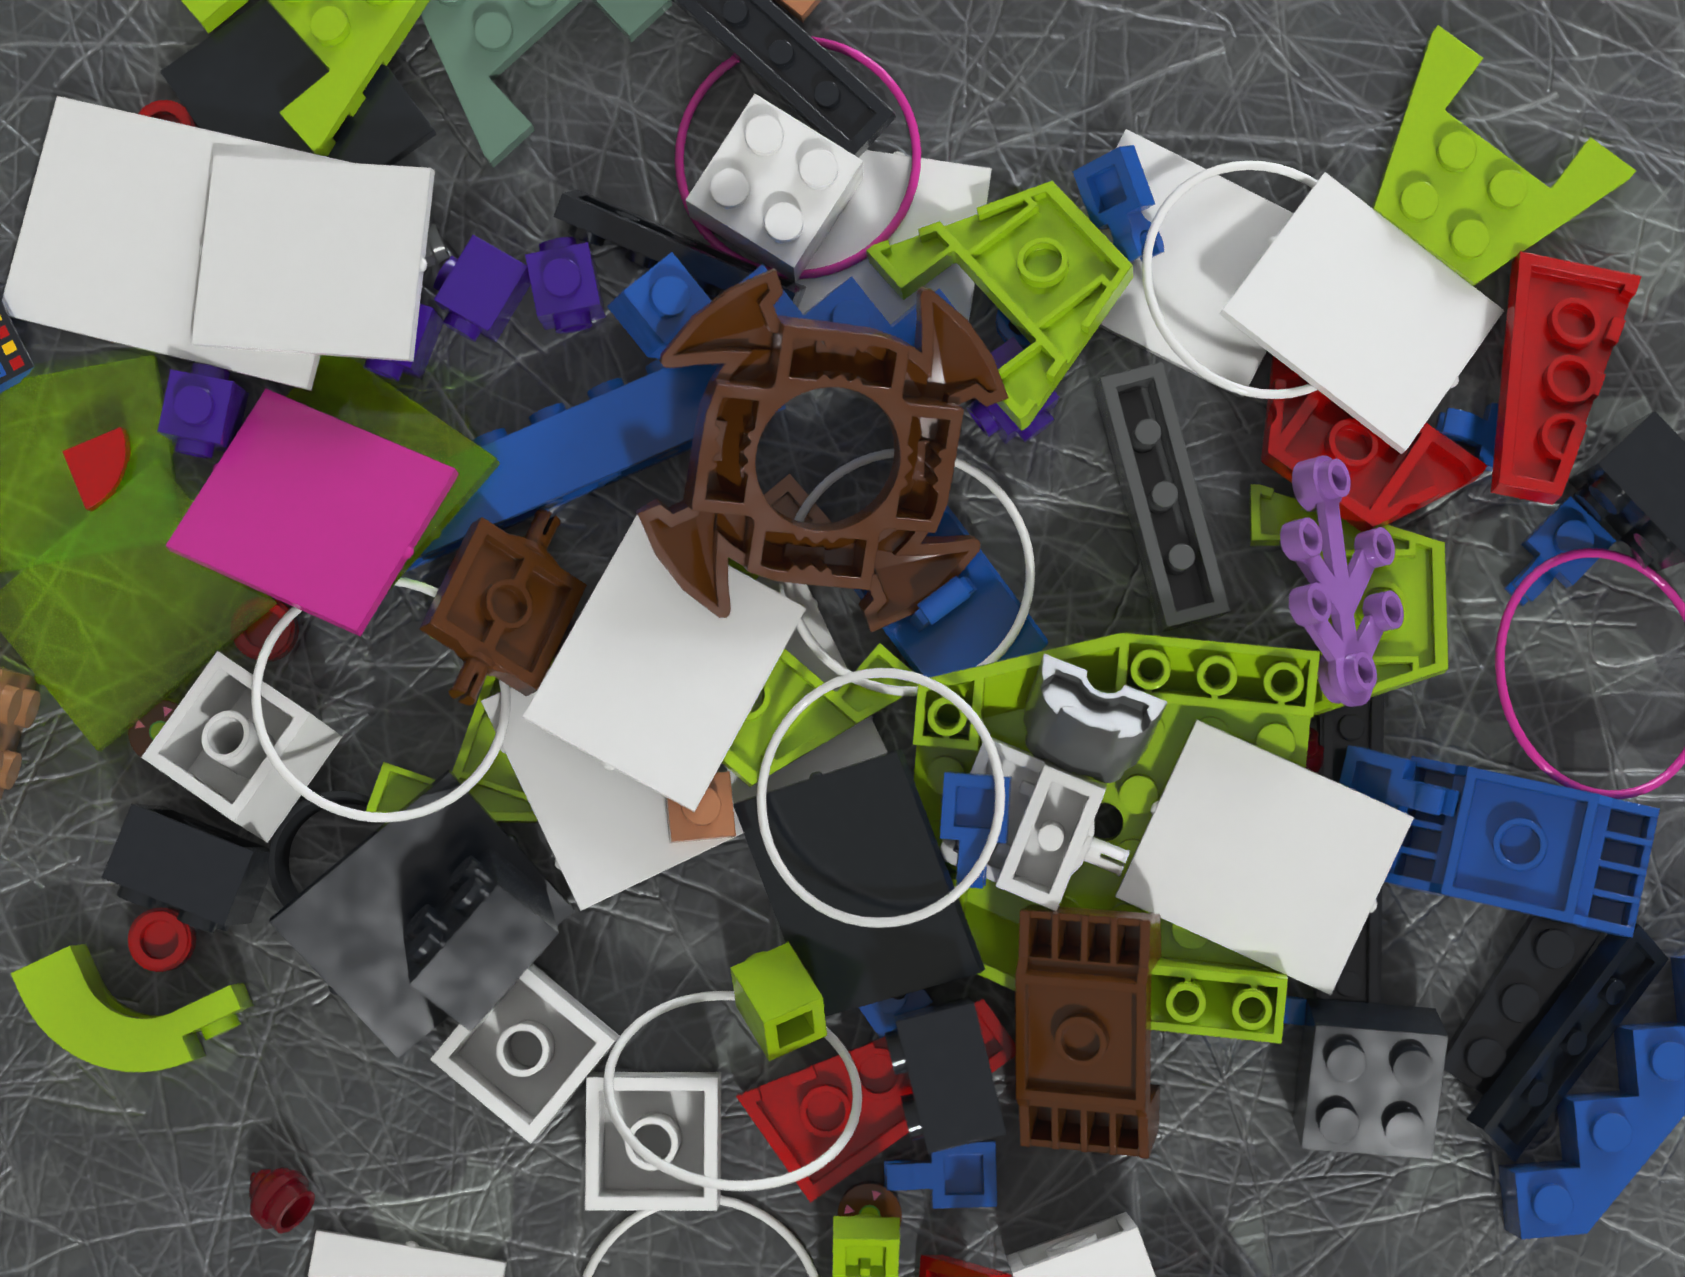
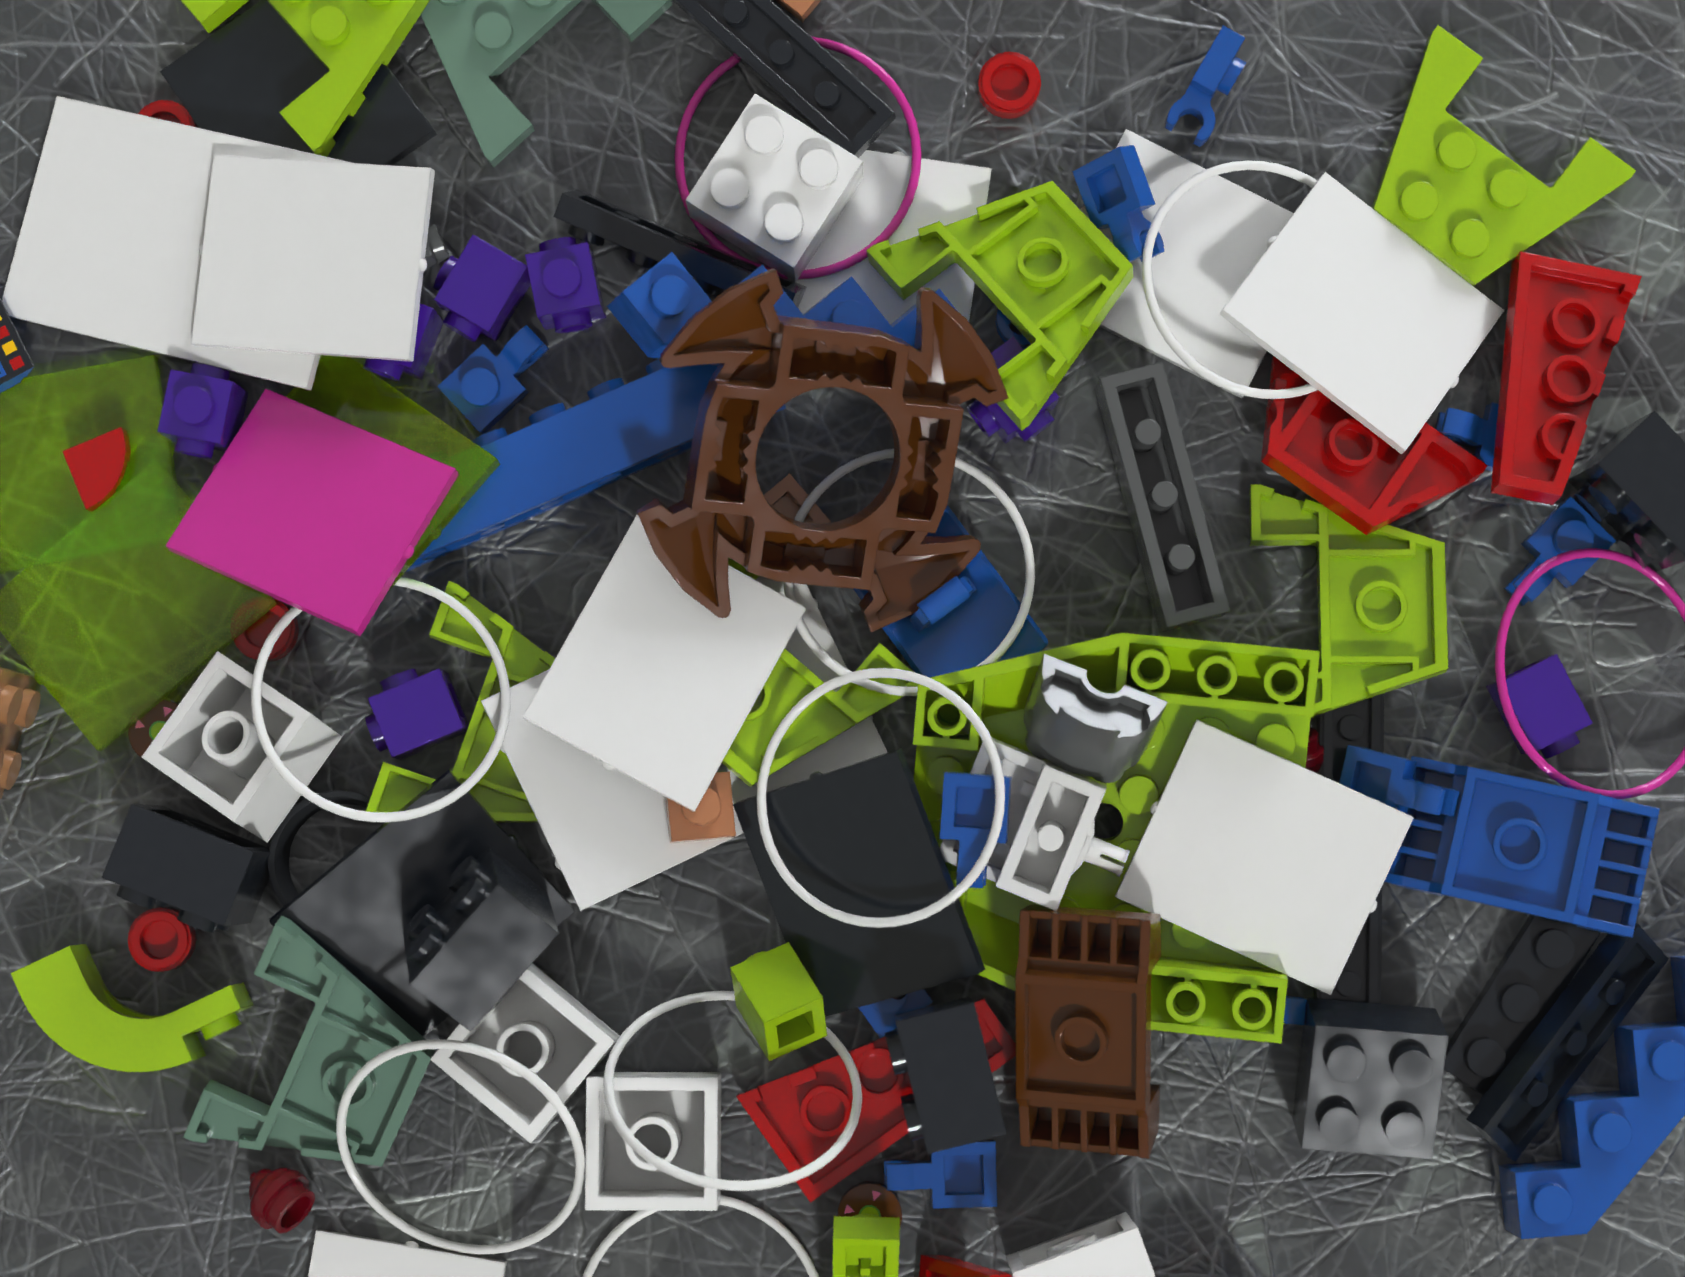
(339, 1039): none -> sand green wing
(415, 713): none -> dark purple brick
(488, 385): none -> blue plate
(503, 606): reddish brown plate -> none
(509, 1063): none -> white piece
(1009, 85): none -> red tile
(1217, 72): none -> blue plate
(1347, 665): medium lavender plant -> none
(1544, 706): none -> dark purple brick

